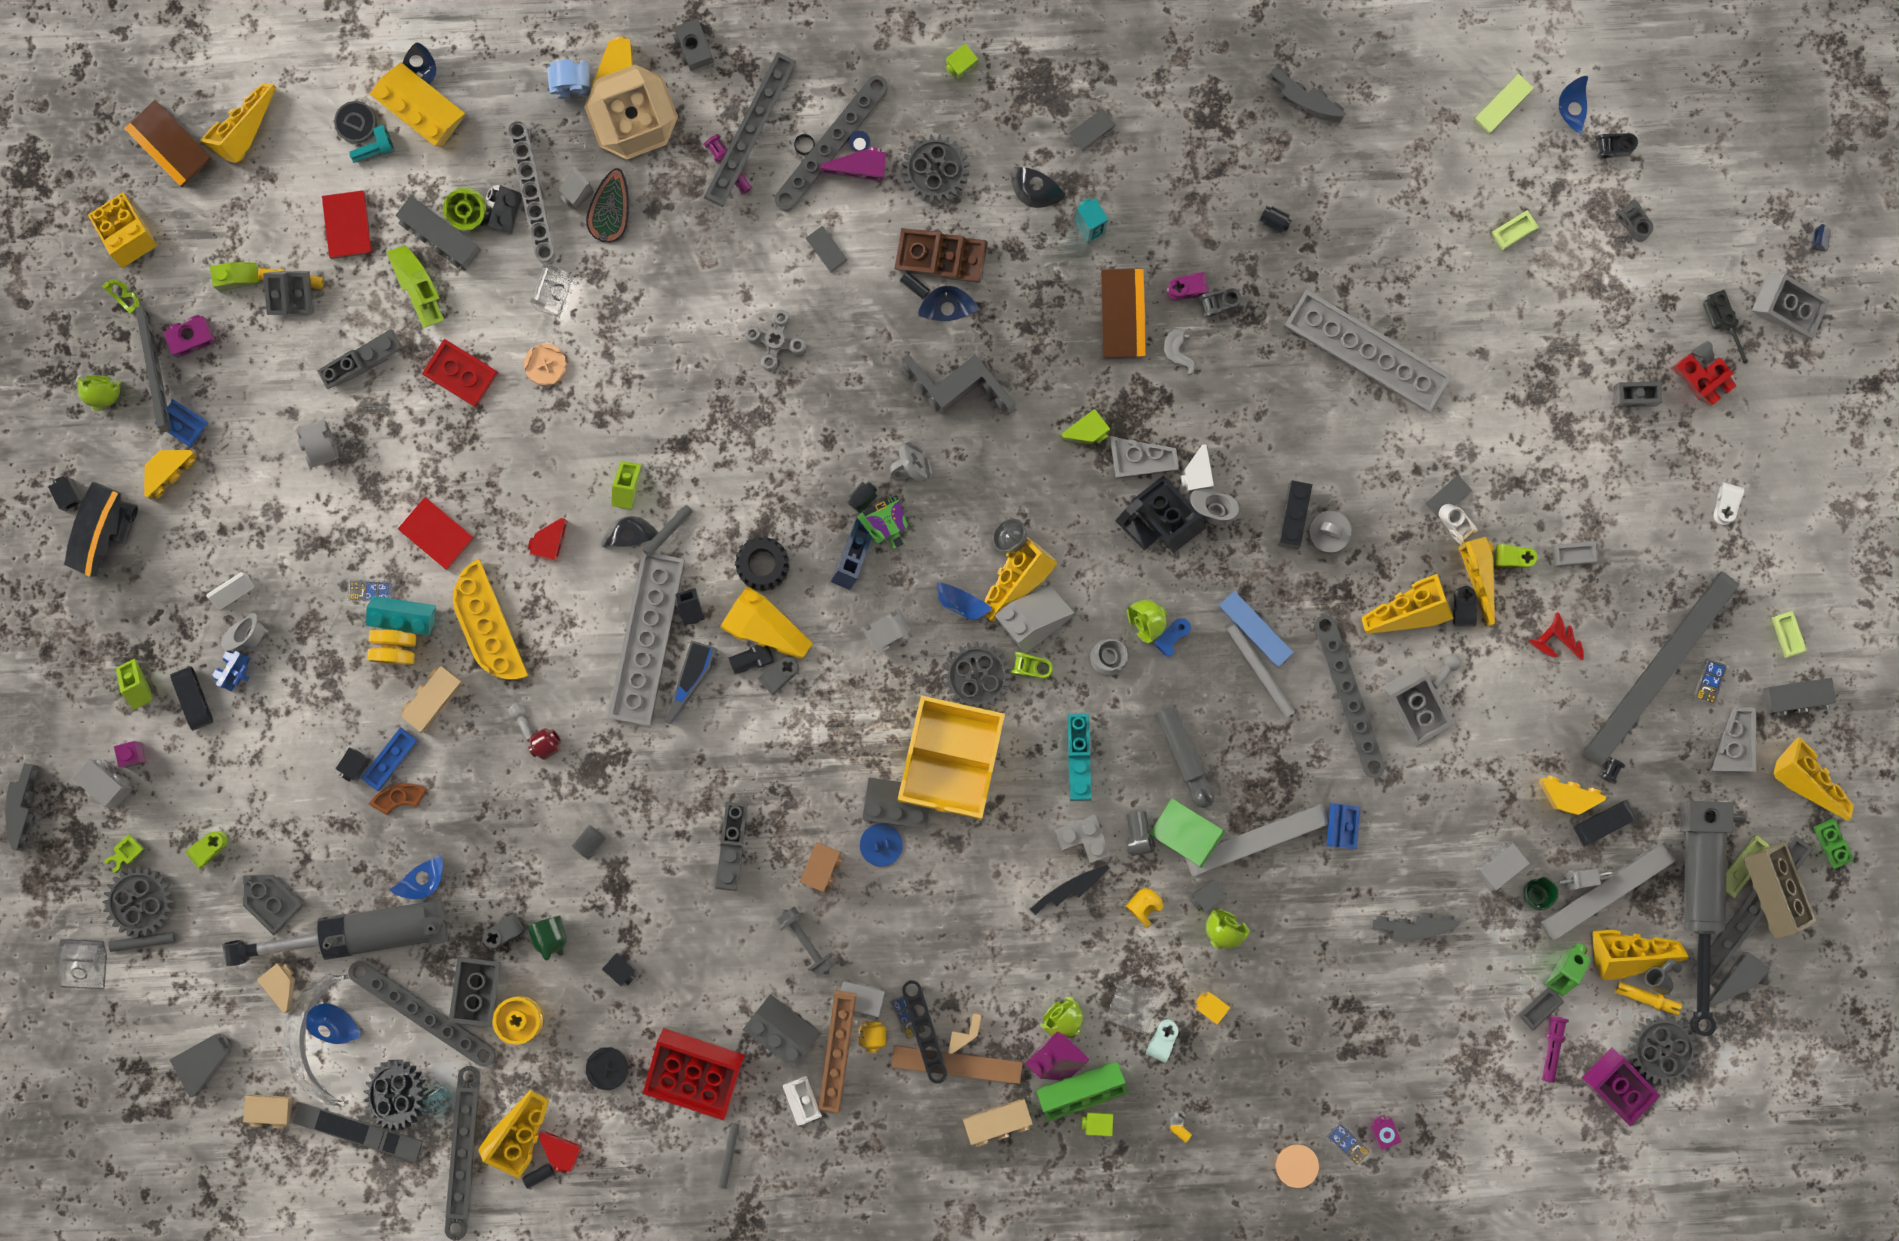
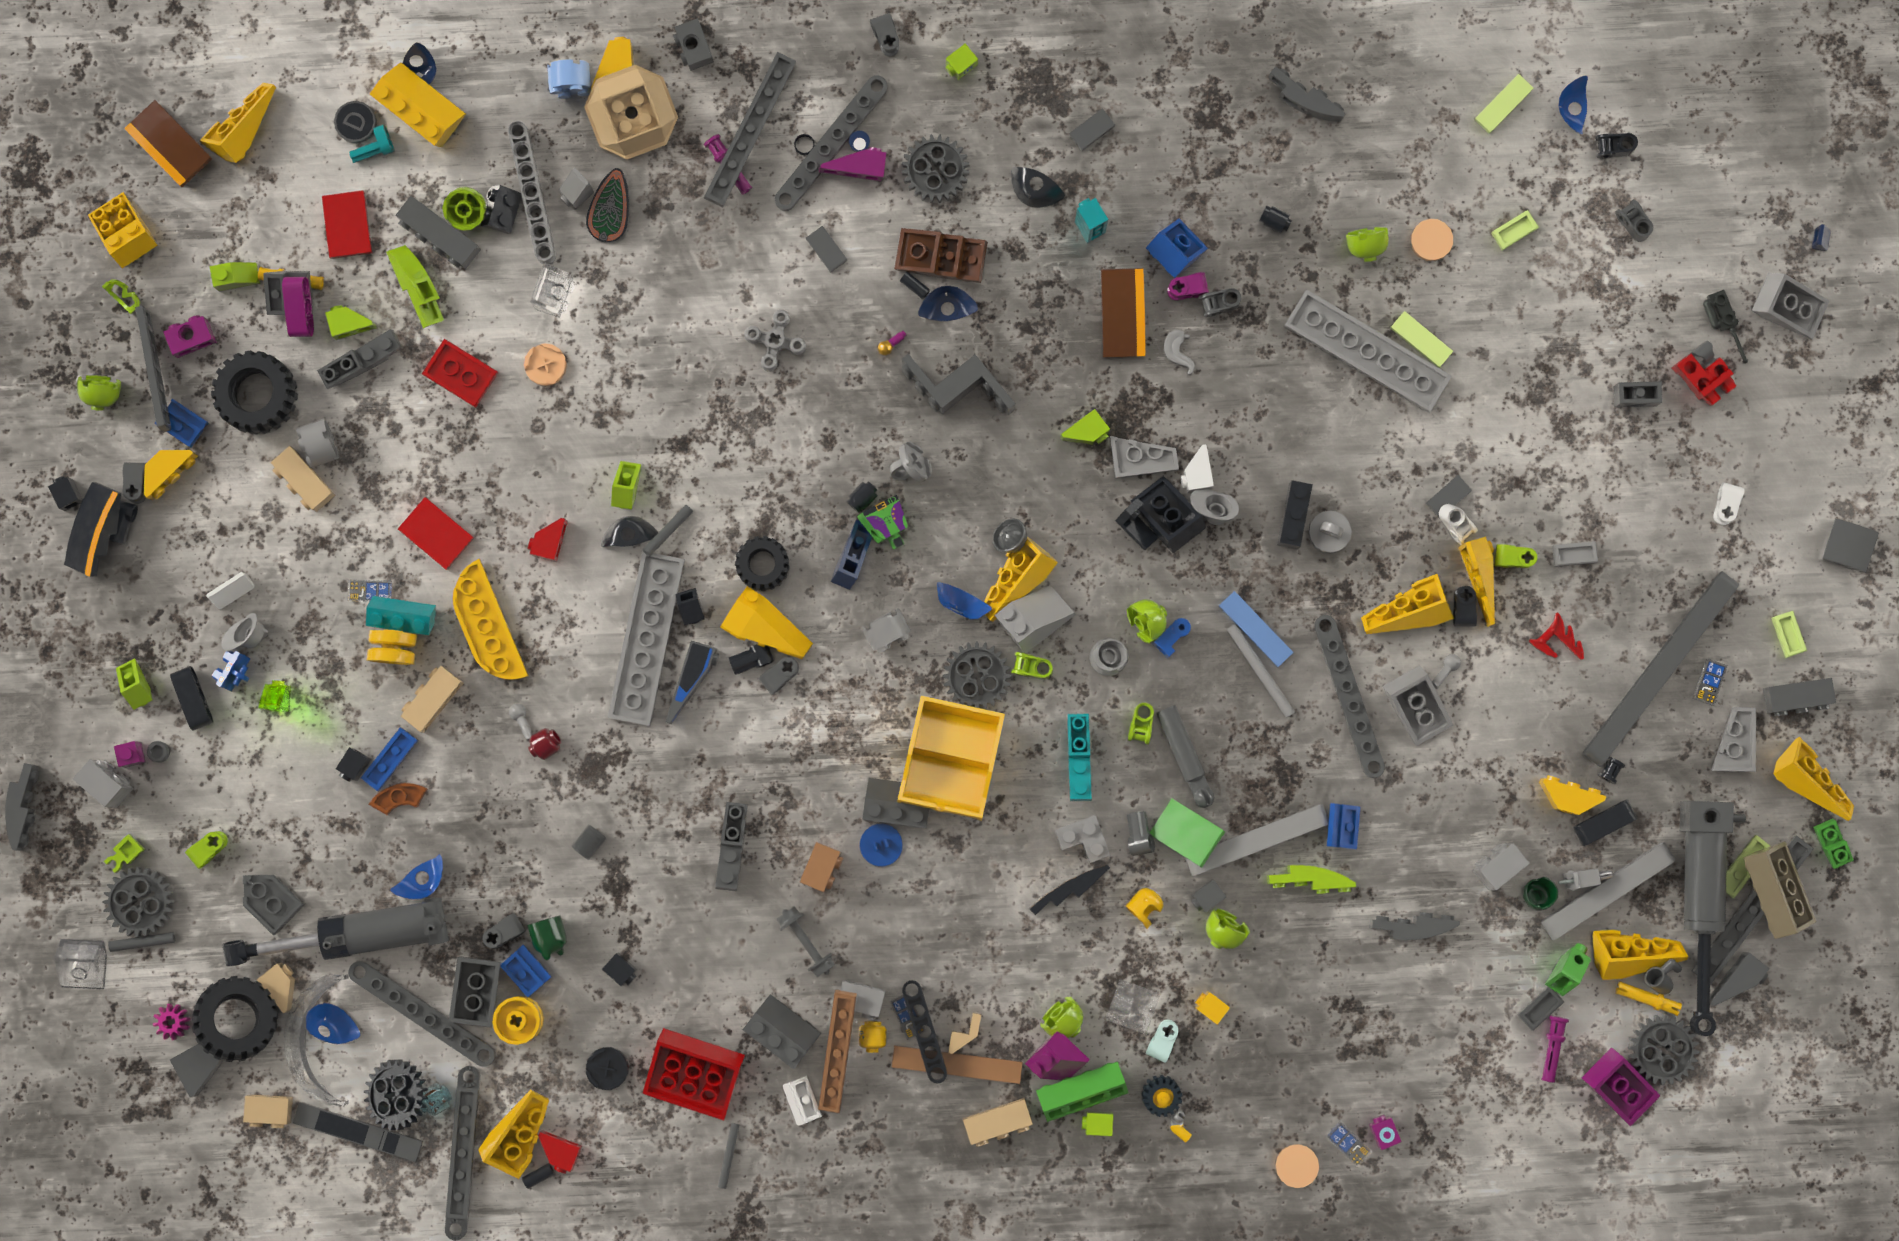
(133, 479): none -> dark grey piece
(158, 751): none -> dark grey tile
(174, 1029): none -> dark pink gear
(231, 377): none -> black tyre
(238, 989): none -> black tyre
(275, 697): none -> clear neon green slope
(298, 306): none -> magenta beam
(302, 479): none -> tan brick
(346, 322): none -> lime slope
(525, 971): none -> blue plate
(885, 31): none -> dark grey piece
(886, 346): none -> piece
(1141, 725): none -> lime piece
(1161, 1095): none -> black wheel
(1176, 248): none -> blue slope
(1320, 879): none -> lime slope
(1368, 243): none -> lime cylinder
(1421, 339): none -> yellowish green tile
(1431, 240): none -> light nougat tile
(1850, 545): none -> dark grey slope

